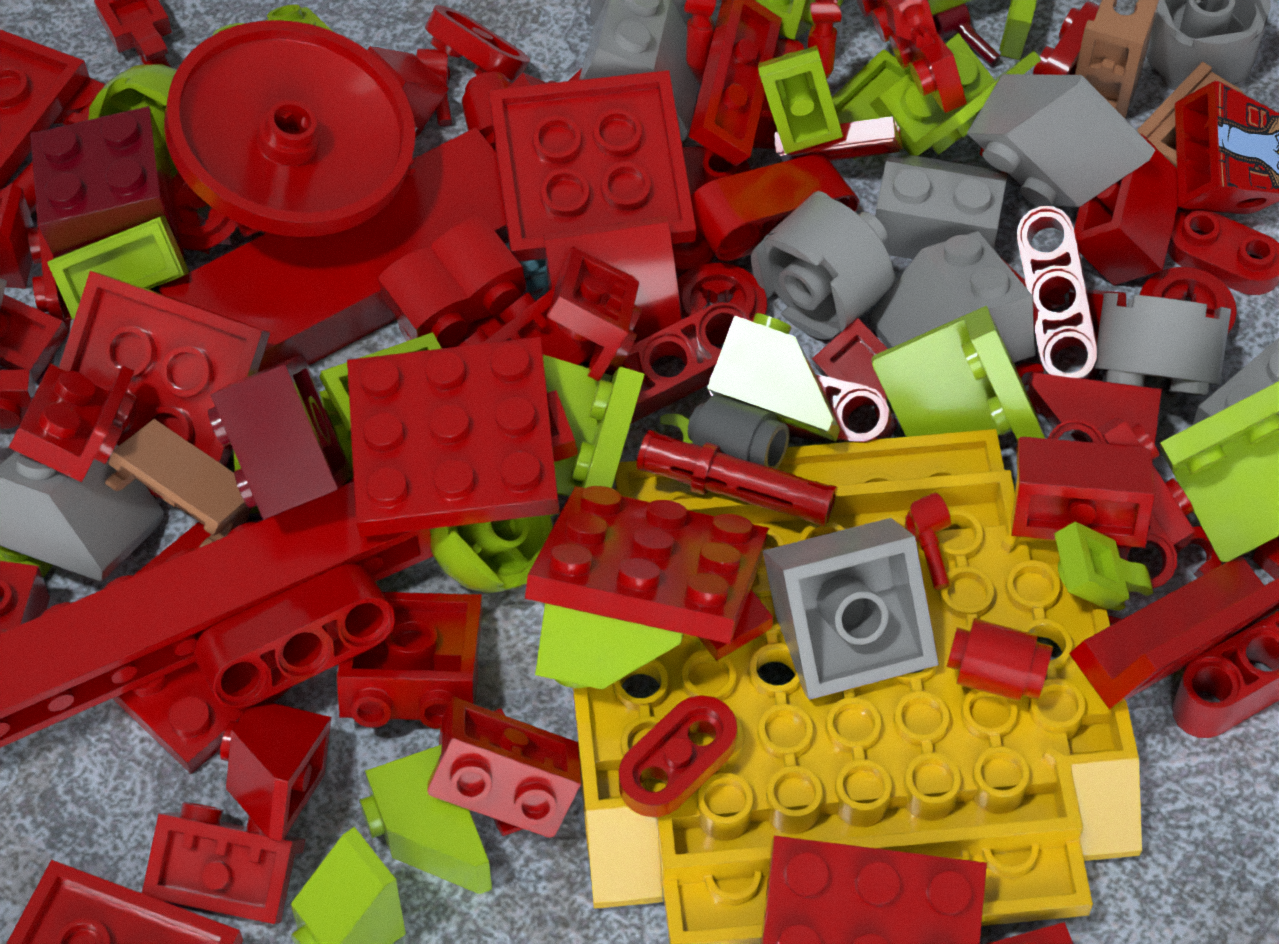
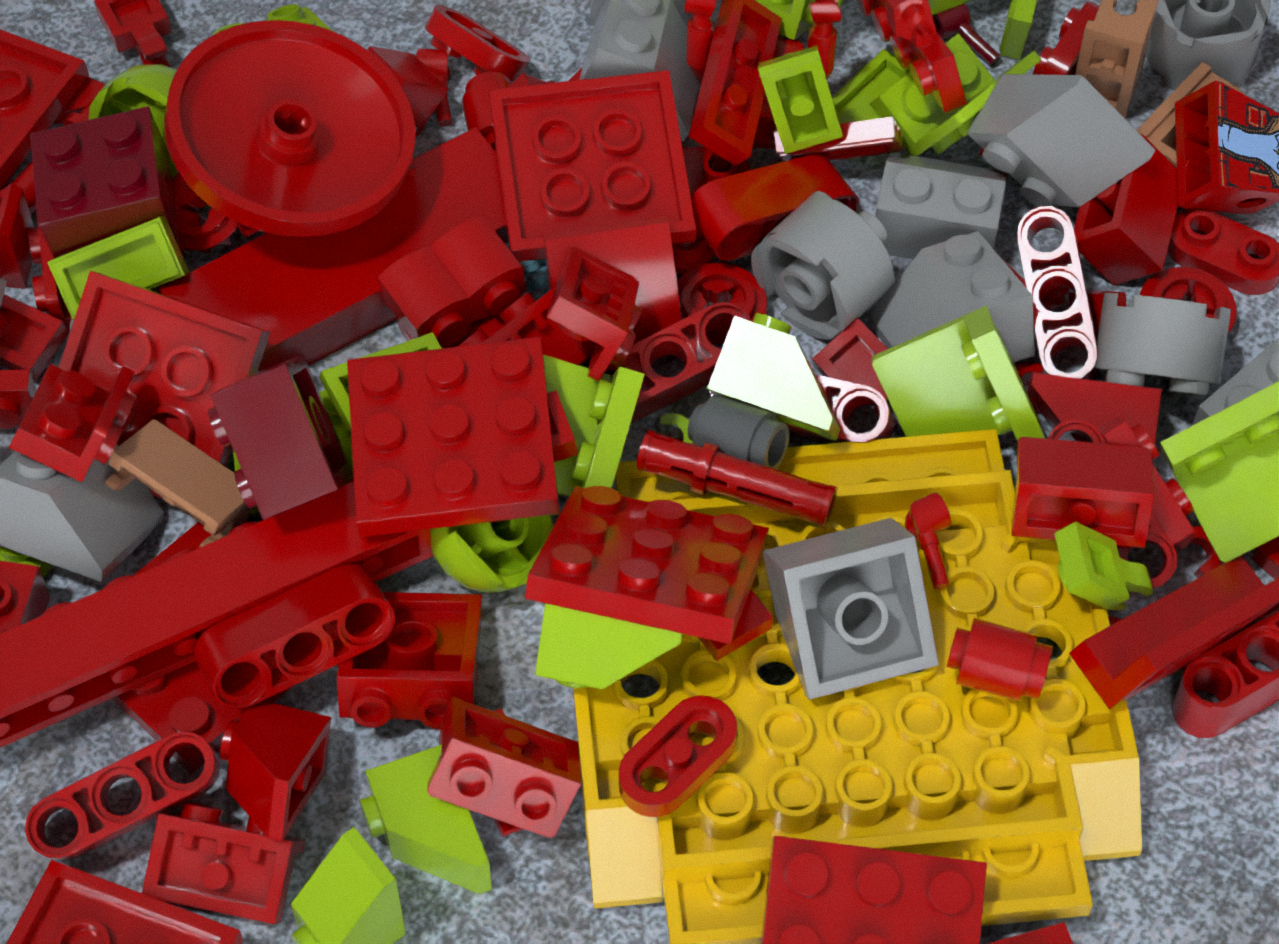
(89, 796): none -> red beam

